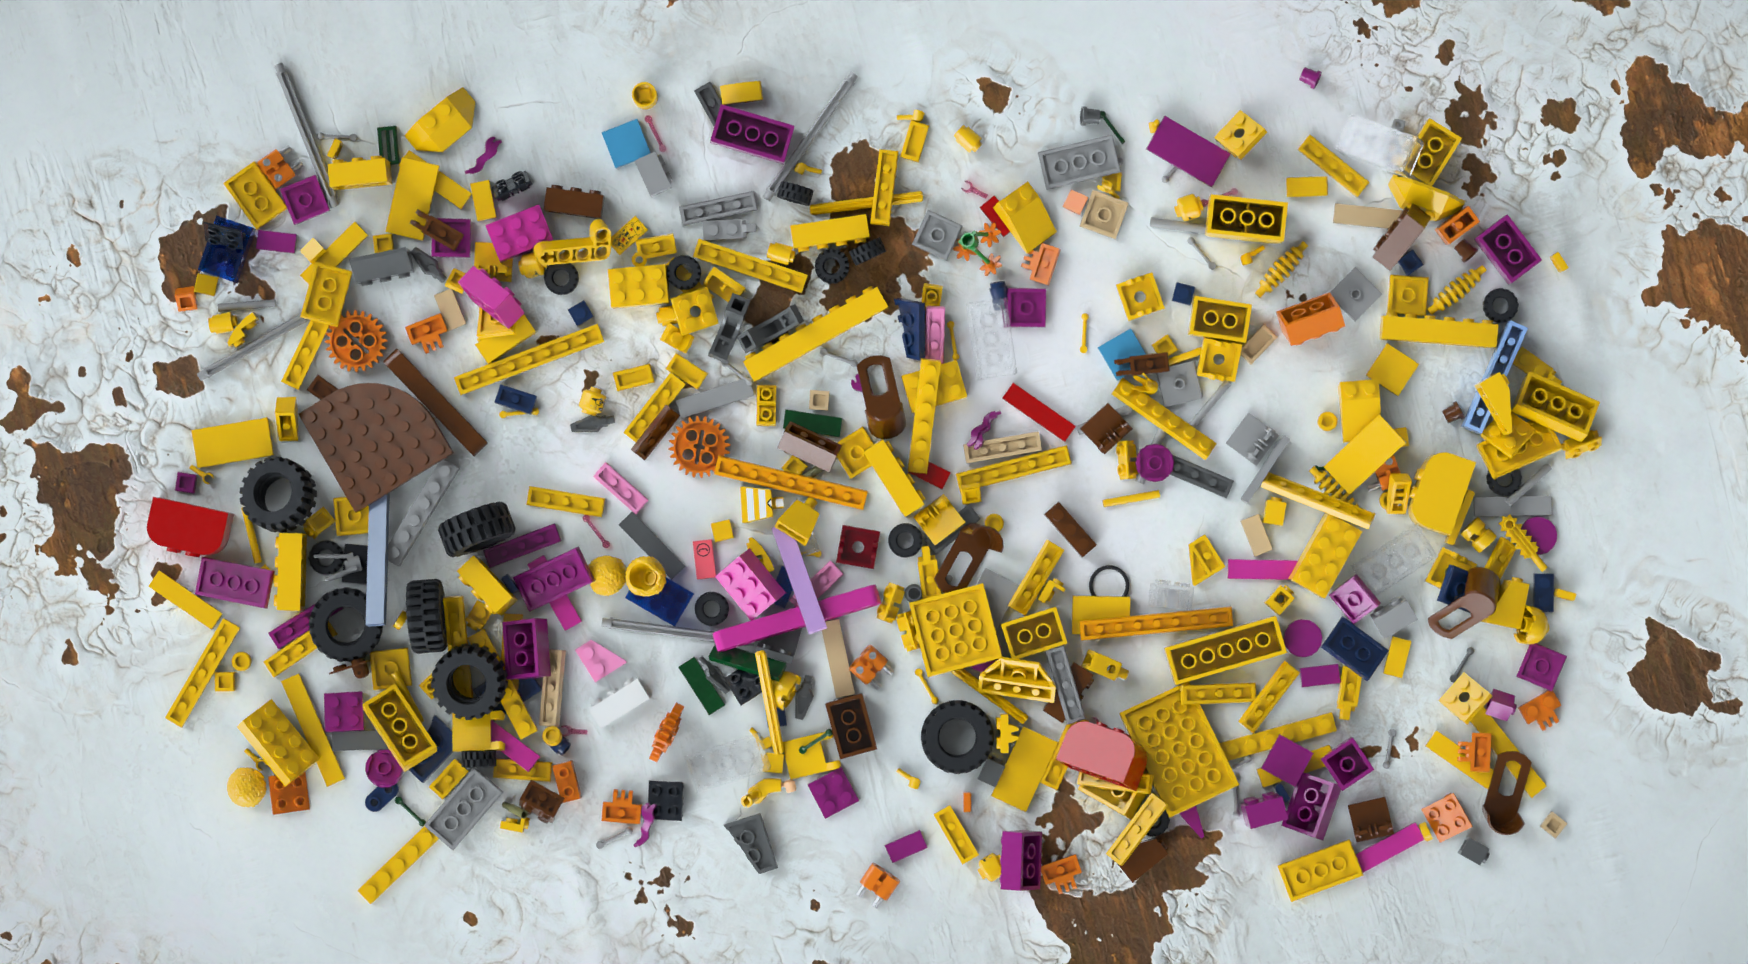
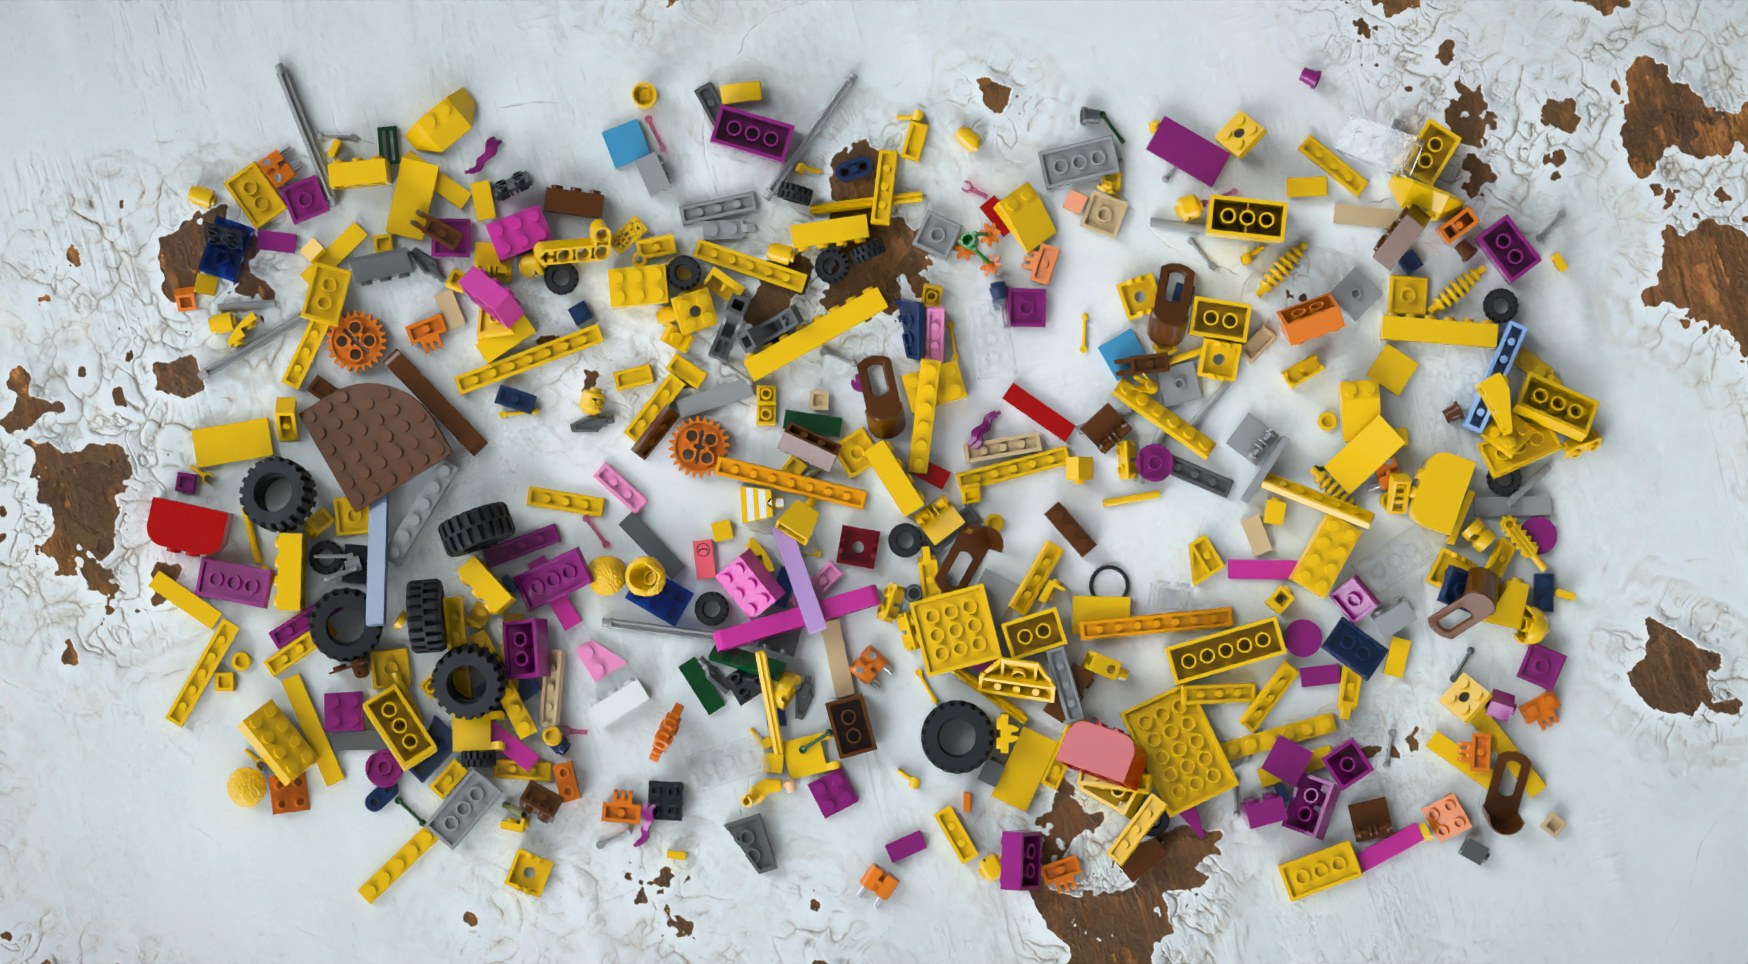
(202, 196): none -> yellow brick
(517, 879): none -> yellow piece
(676, 854): none -> yellow tile
(853, 167): none -> dark blue plate
(1079, 469): none -> yellow brick
(1170, 319): none -> reddish brown piece
(1302, 371): none -> yellow hinge
(1560, 214): none -> light grey hinge

